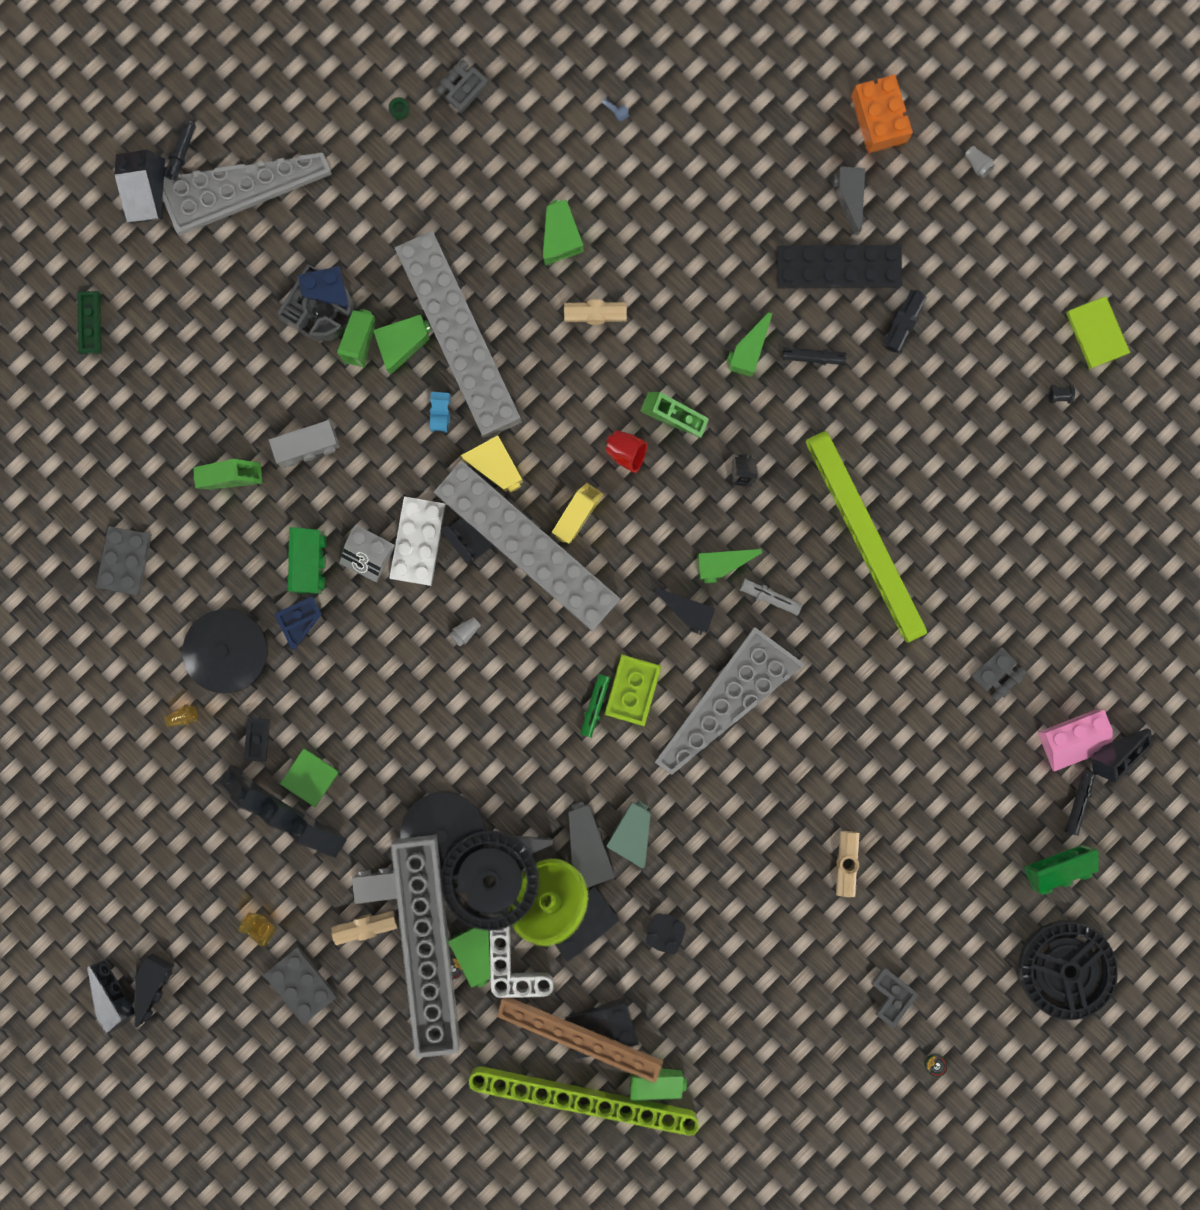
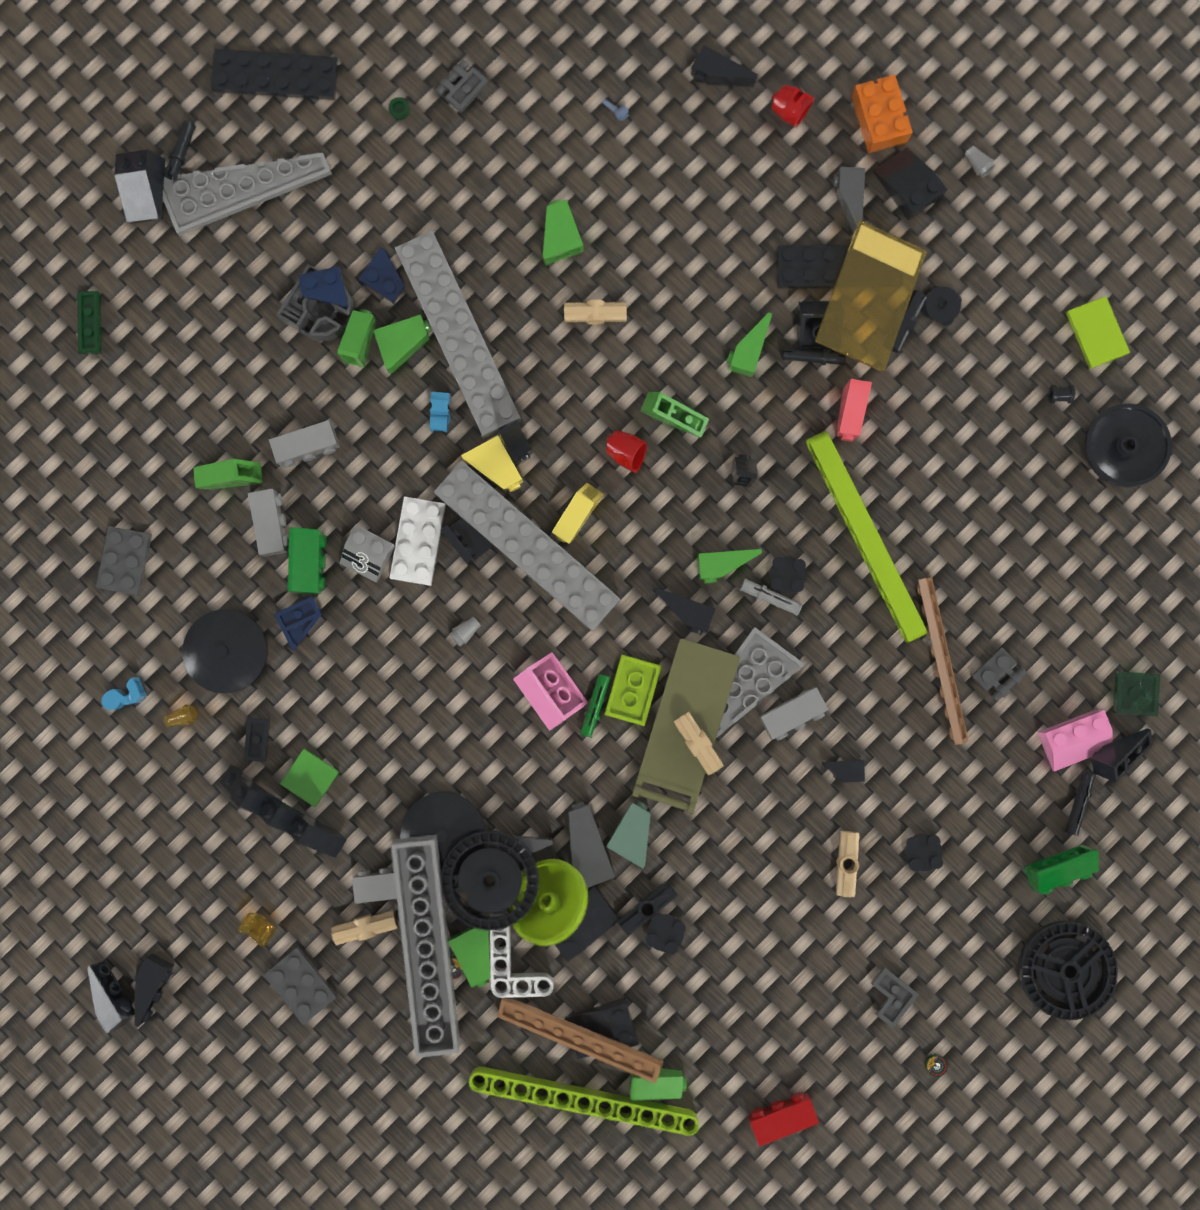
(117, 698): none -> dark azure leg
(268, 522): none -> light grey brick
(274, 74): none -> black plate
(383, 277): none -> dark blue wing
(515, 442): none -> black slope
(550, 691): none -> bright pink slope
(636, 917): none -> black piece
(697, 685): none -> olive flag
(698, 743): none -> tan piece
(719, 70): none -> black slope
(783, 1118): none -> red brick
(787, 574): none -> black piece
(792, 104): none -> red helmet
(793, 714): none -> light grey brick
(808, 323): none -> black slope
(847, 770): none -> black slope
(852, 409): none -> coral slope
(871, 296): none -> clear yellow piece
(910, 183): none -> black slope
(923, 852): none -> black piece
(942, 305): none -> black piece
(944, 667): none -> medium nougat plate
(1128, 445): none -> black dish
(1136, 693): none -> clear green plate

